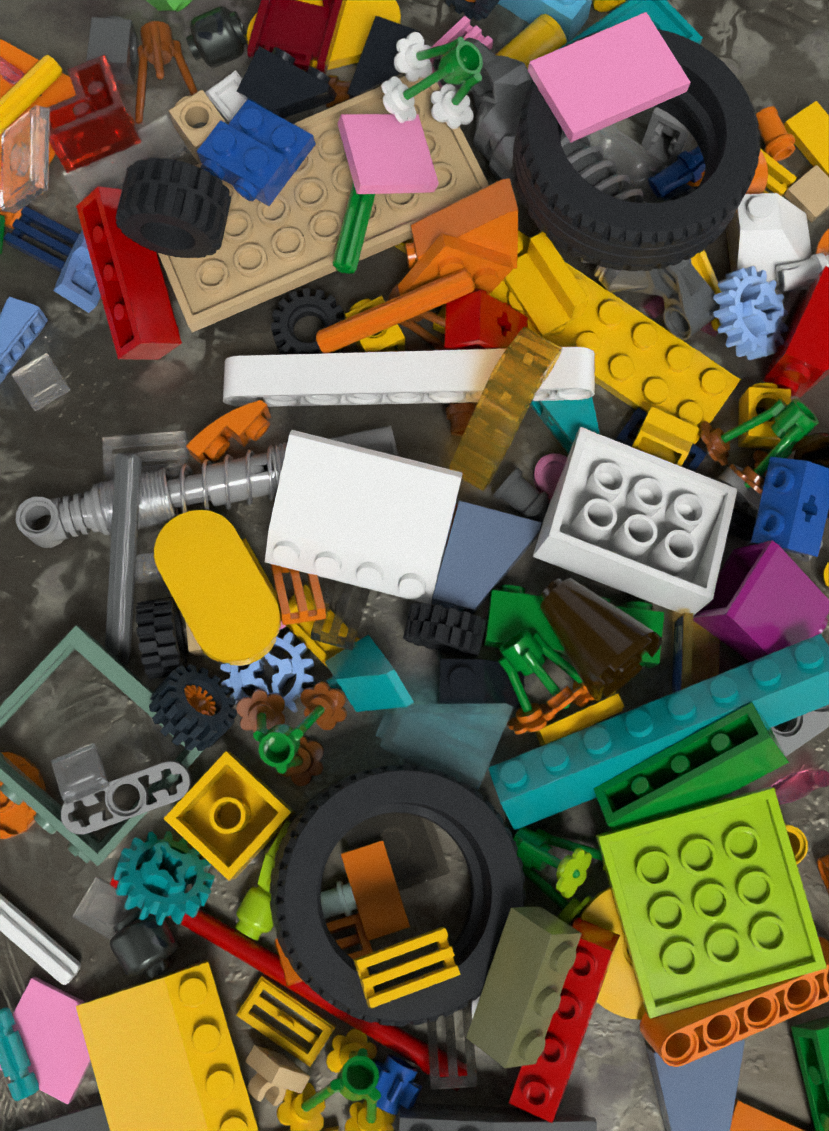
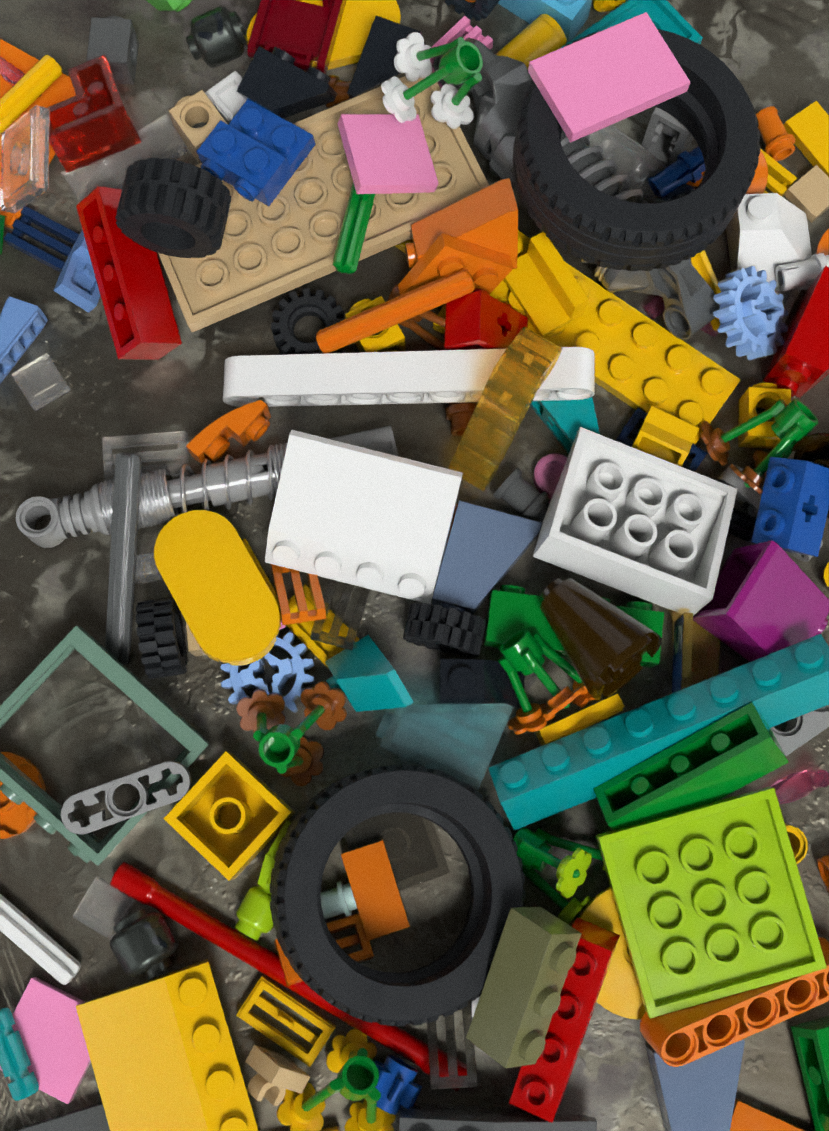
(80, 773): clear tile -> none
(158, 49): dark orange plant -> none
(163, 878): teal gear -> none
(192, 707): black bush -> none
(444, 954): yellow tile -> none

